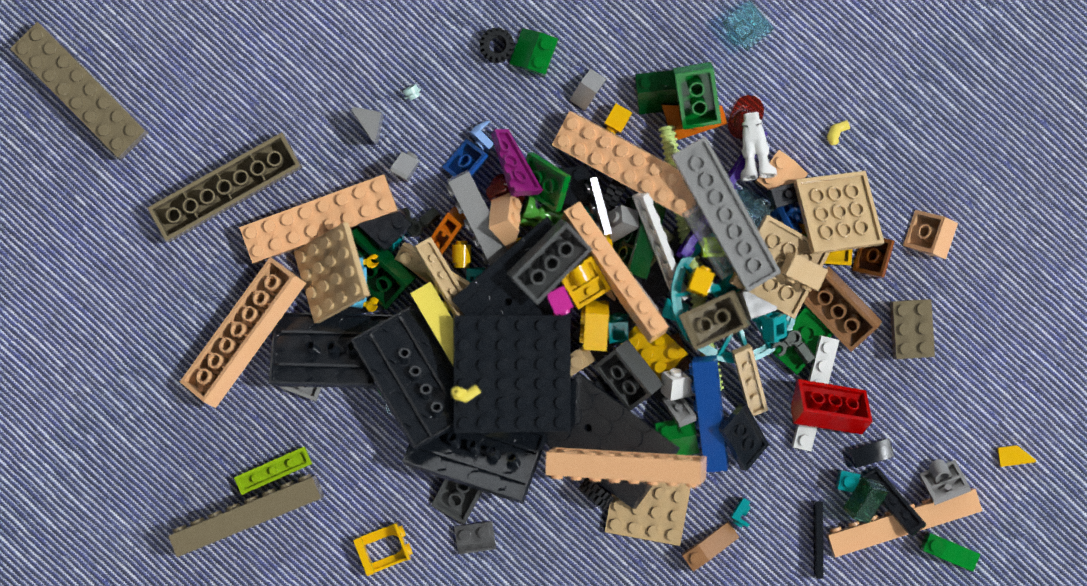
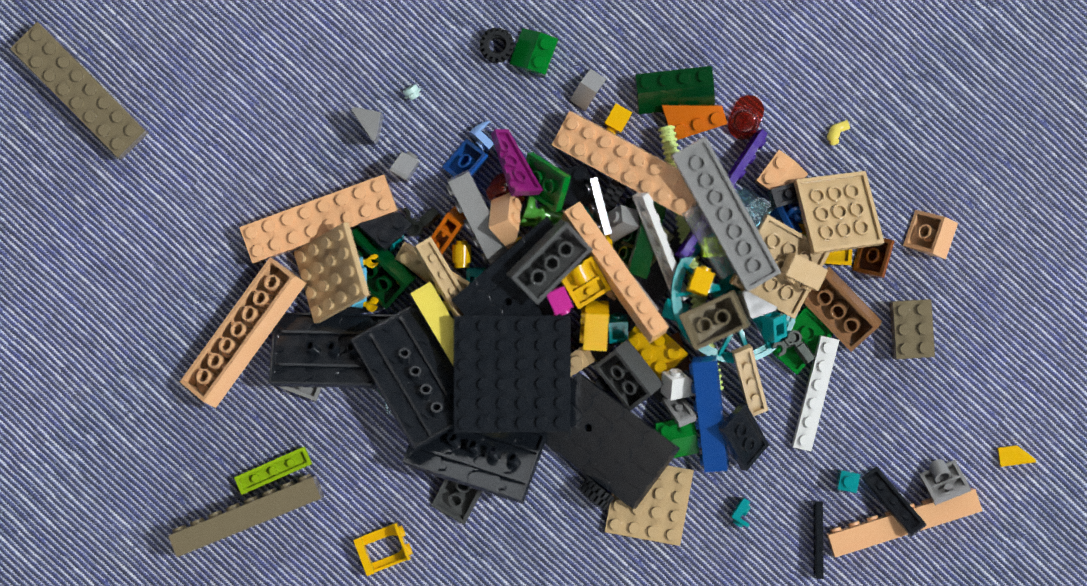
(225, 187): dark tan brick -> none
(464, 395): light yellow arm -> none
(475, 537): flat silver plate -> none
(626, 465): light nougat brick -> none
(697, 95): green brick -> none
(710, 546): medium nougat slope -> none
(747, 26): clear light blue plate -> none
(755, 143): white piece -> none
(830, 407): red slope -> none
(865, 500): clear green brick -> none
(872, 453): black slope -> none
(950, 551): green slope -> none

